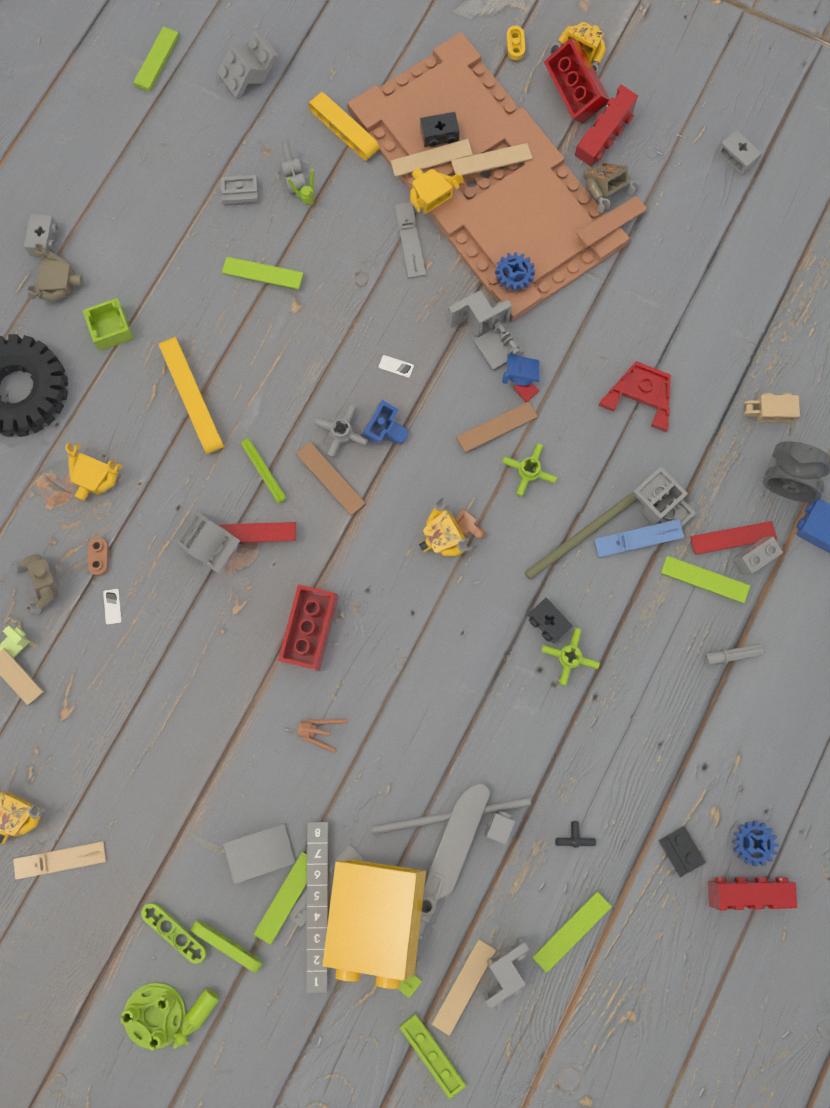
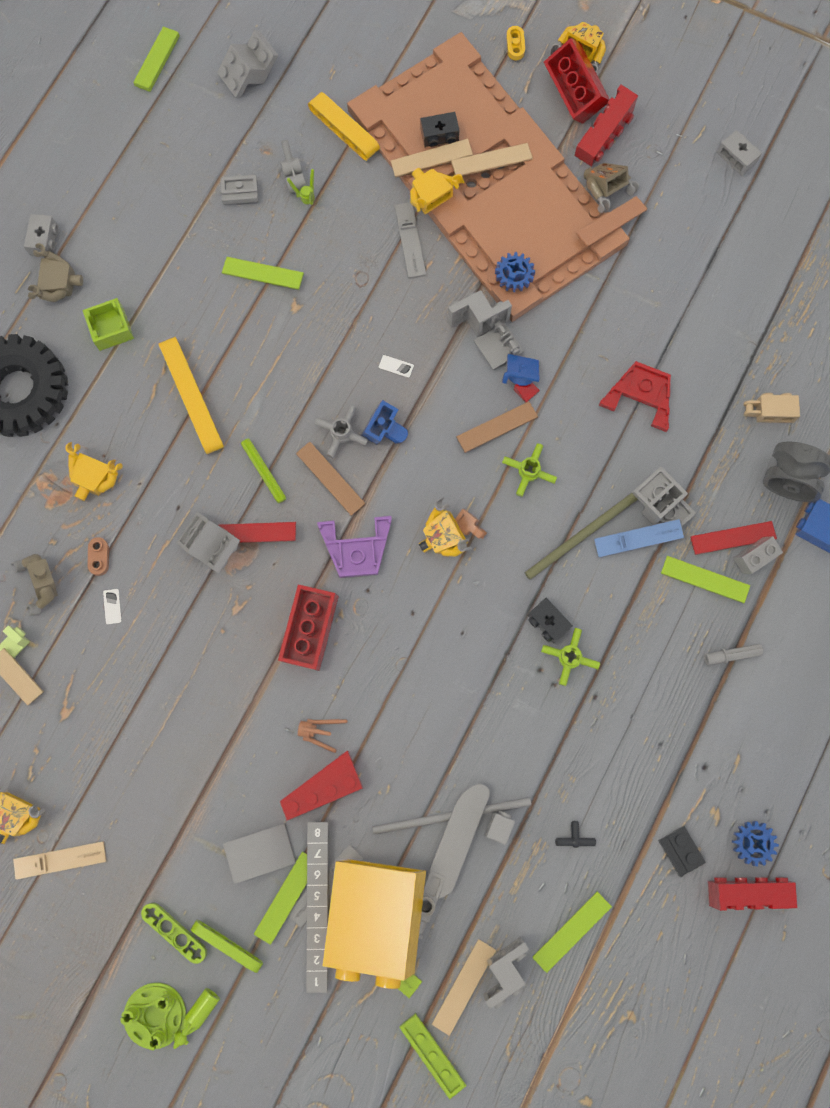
(326, 786): none -> red wedge
(356, 555): none -> medium lavender wing

